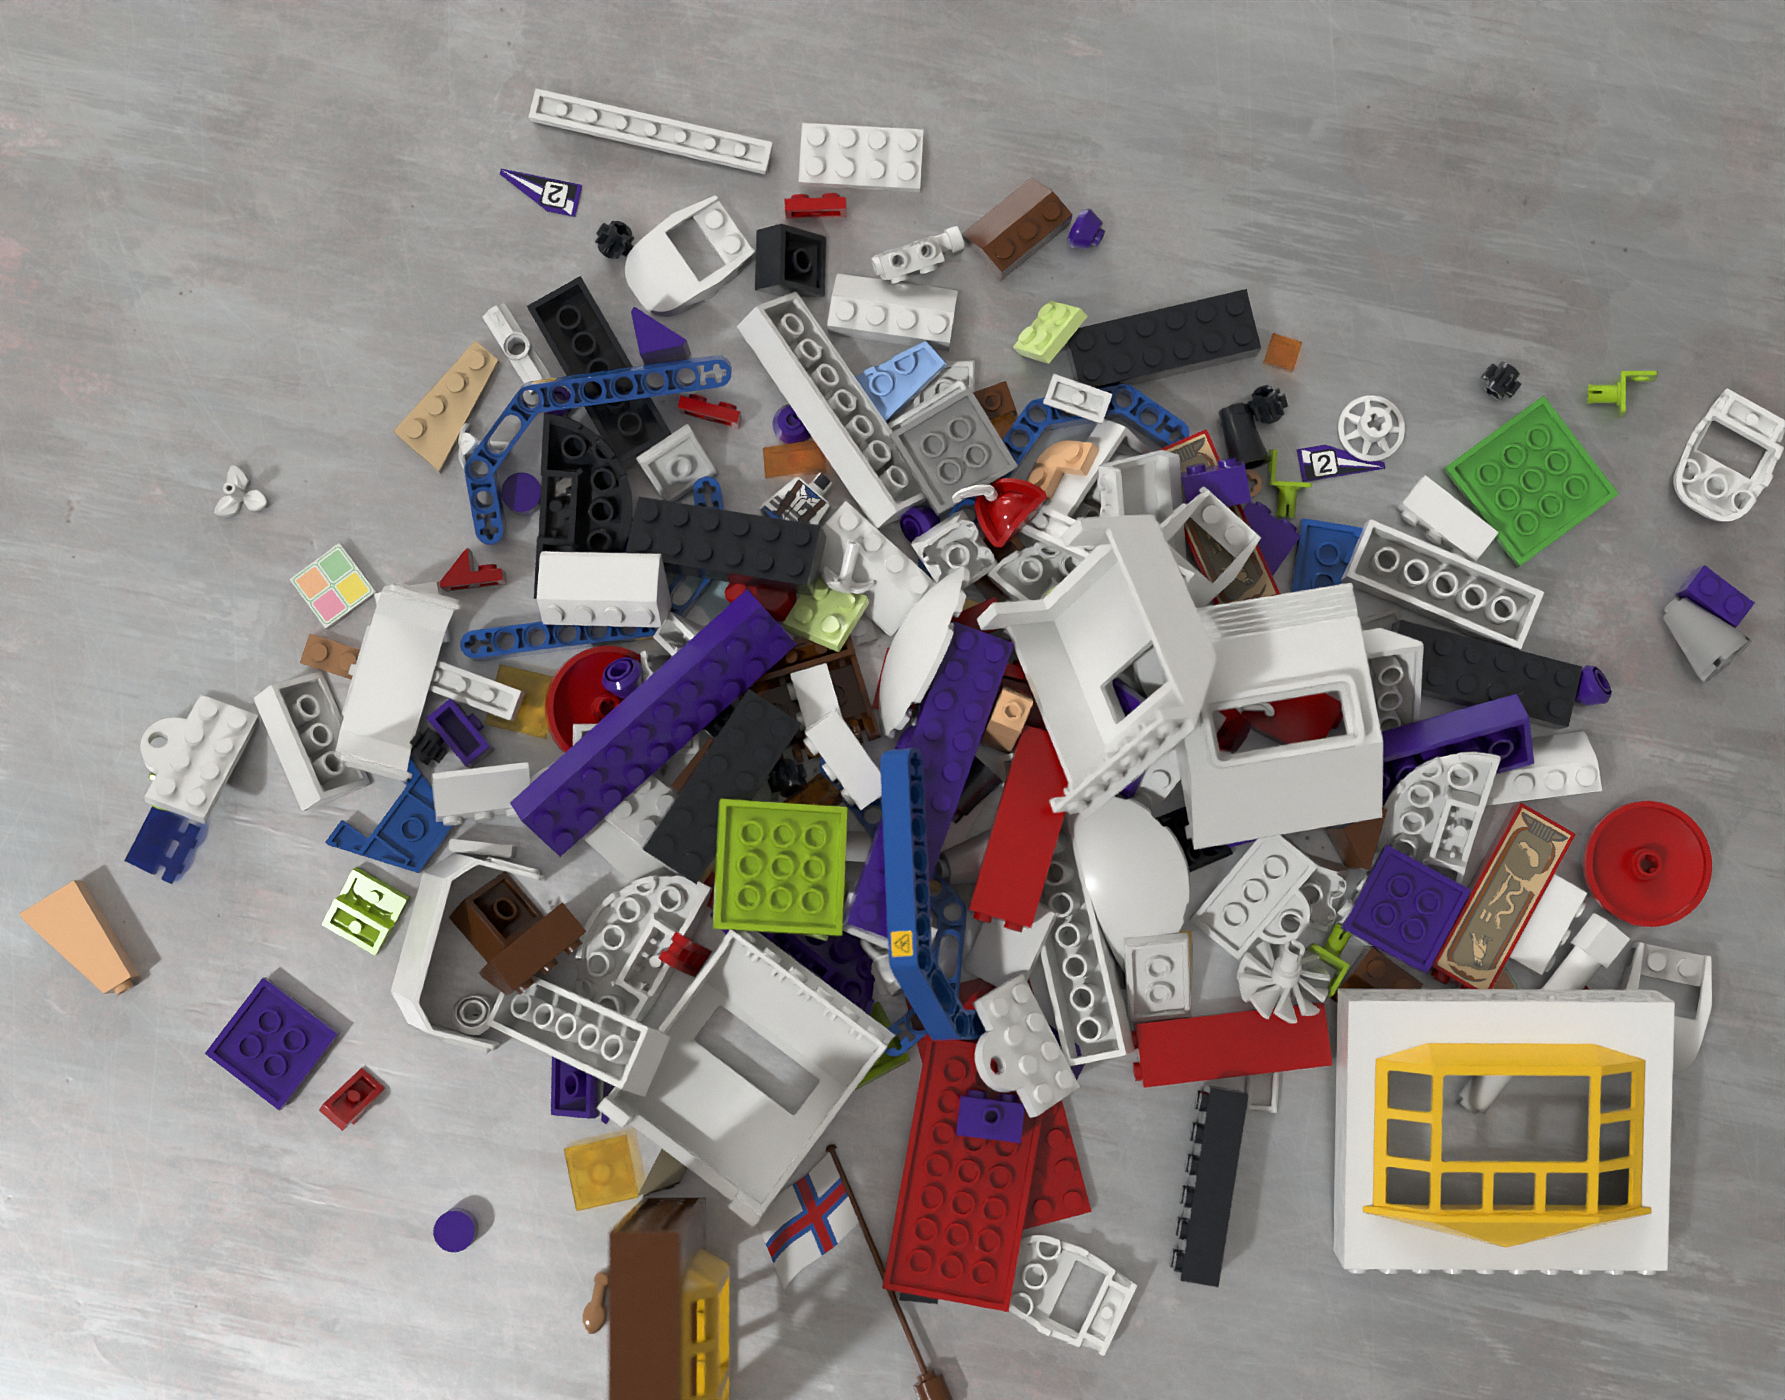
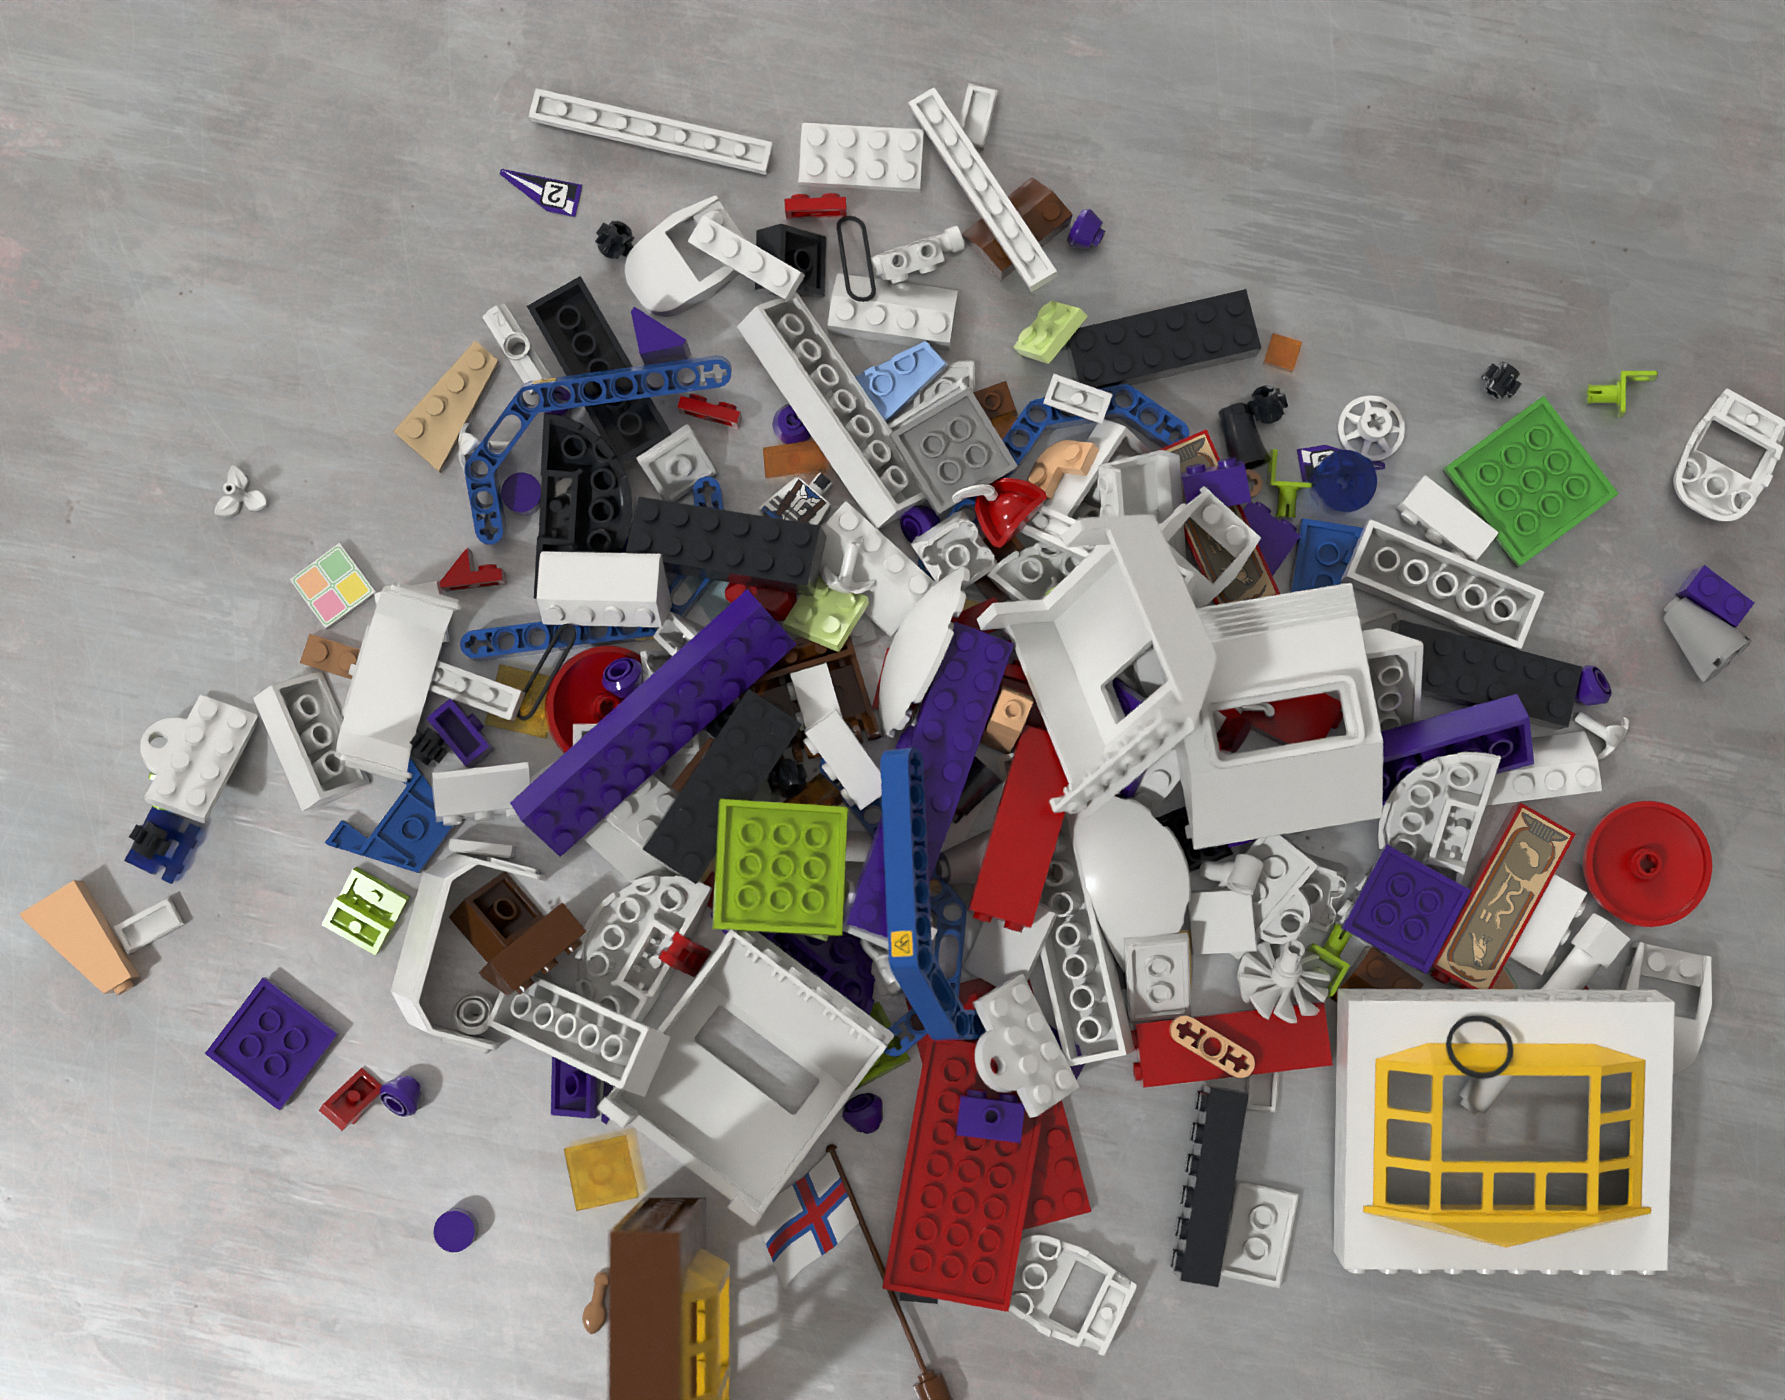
(149, 840): none -> black gear
(149, 925): none -> white tile
(401, 1095): none -> dark purple cone
(555, 671): none -> black piece
(663, 1175): dark tan slope -> none
(746, 258): none -> white plate
(864, 1112): none -> dark purple cone
(868, 257): none -> black piece
(977, 114): none -> white tile
(983, 190): none -> white plate
(1222, 922): none -> white tile
(1228, 1066): none -> light nougat beam
(1238, 875): none -> white pin
(1258, 1233): none -> white tile
(1356, 471): none -> clear blue brick
(1357, 841): reddish brown slope -> none
(1477, 1018): none -> black piece
(1612, 734): none -> white plant

